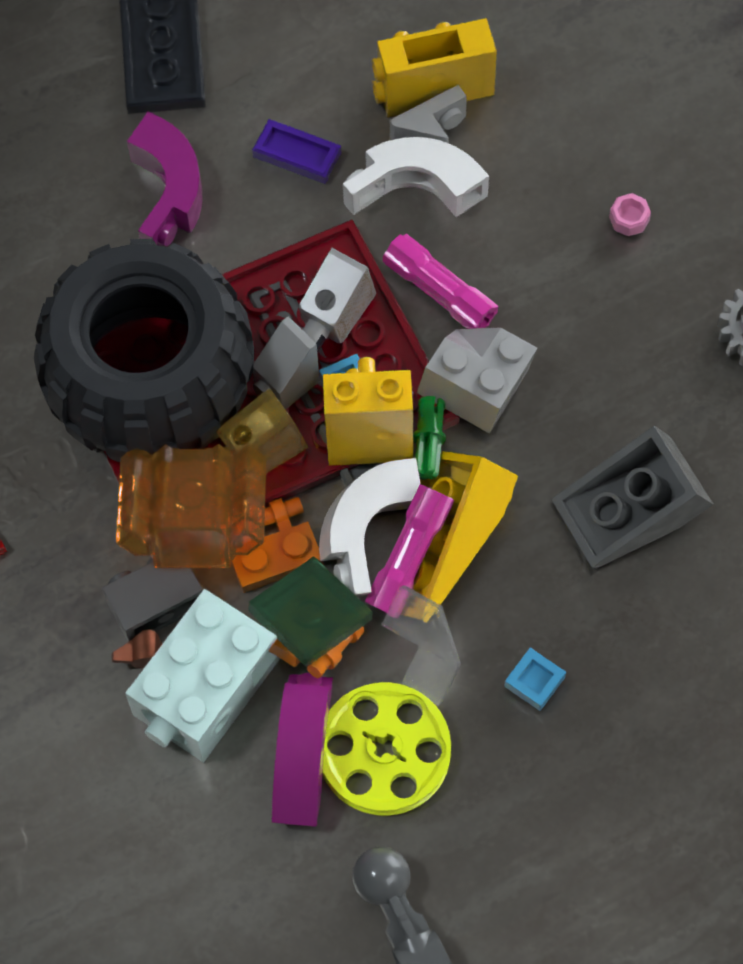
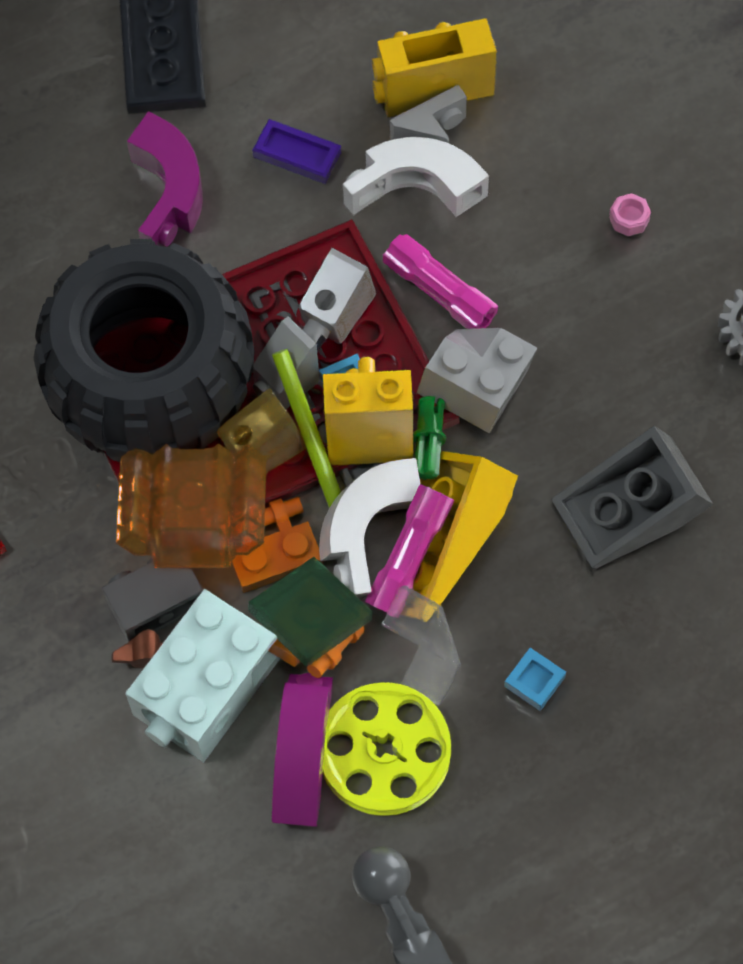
(307, 425): none -> lime bar

